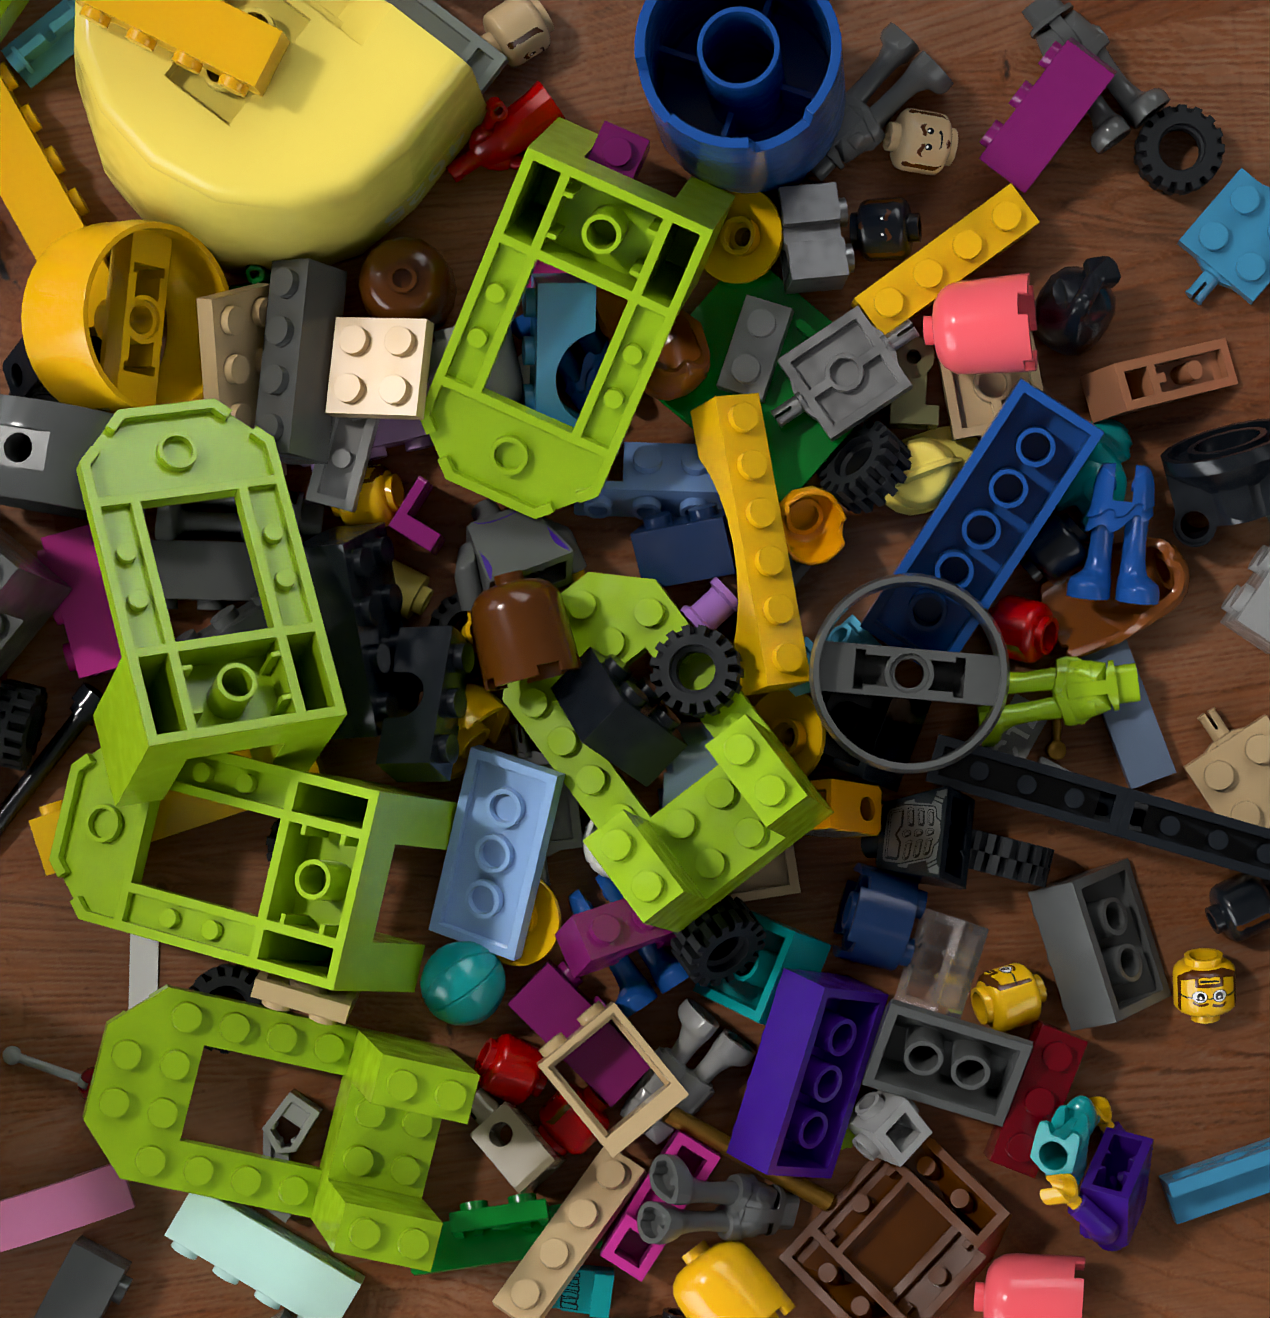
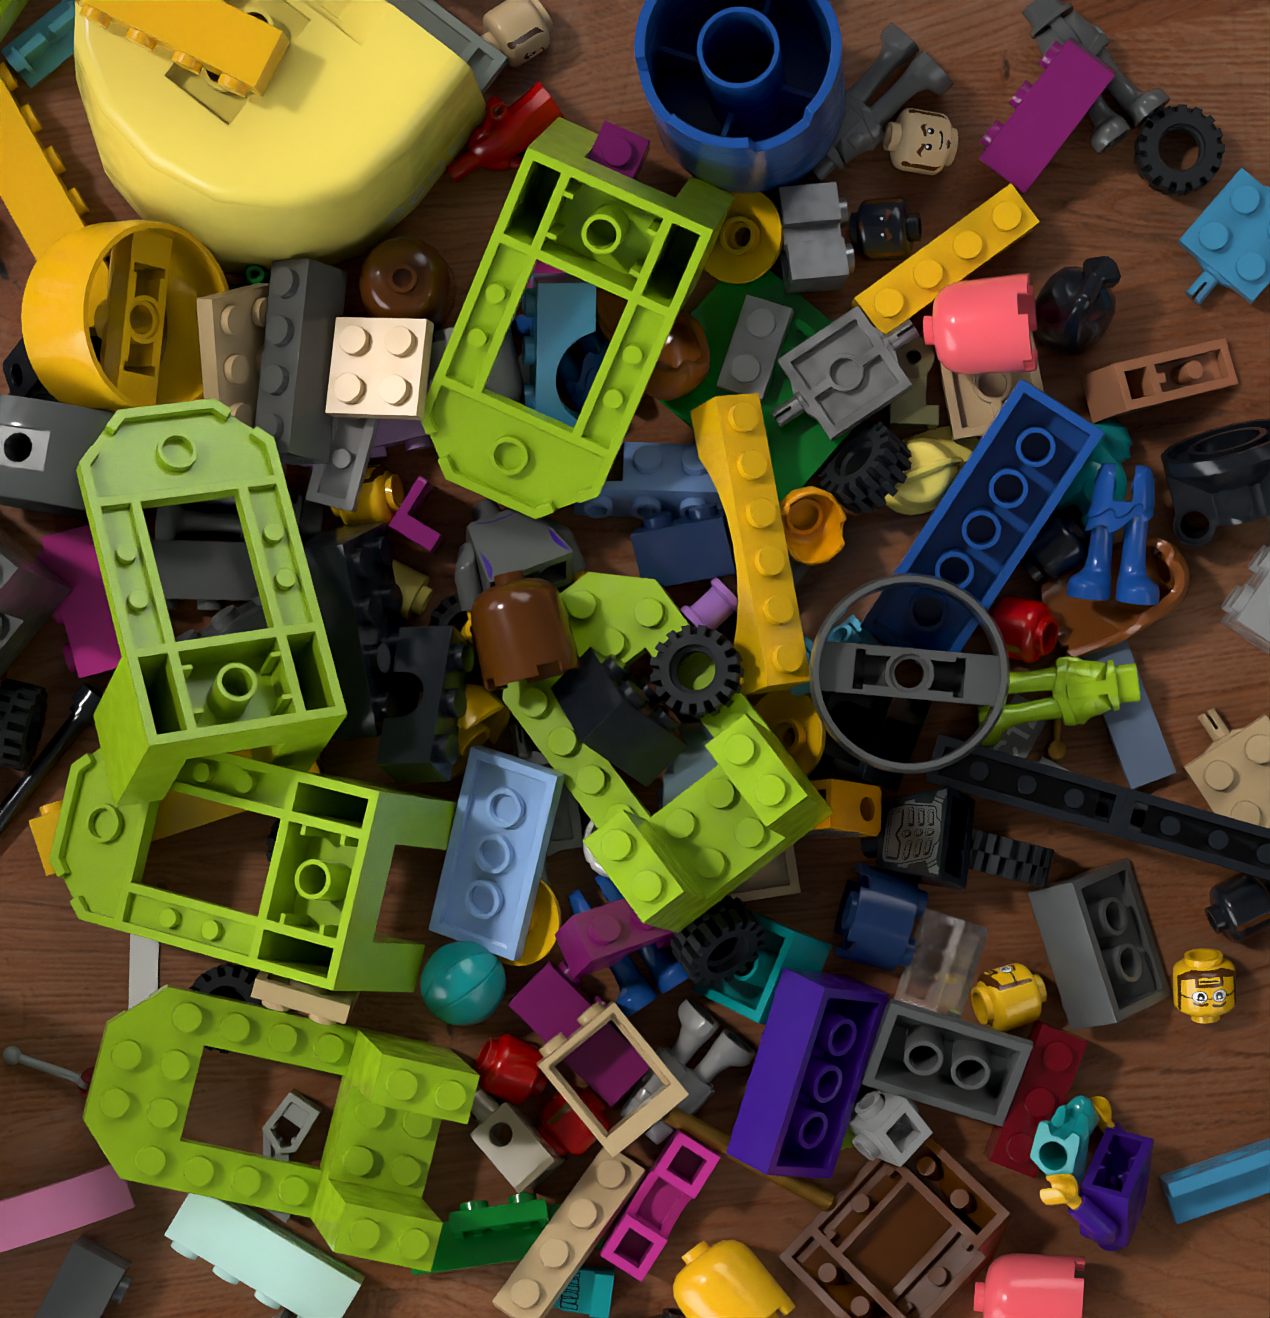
(744, 1210): dark grey piece -> none

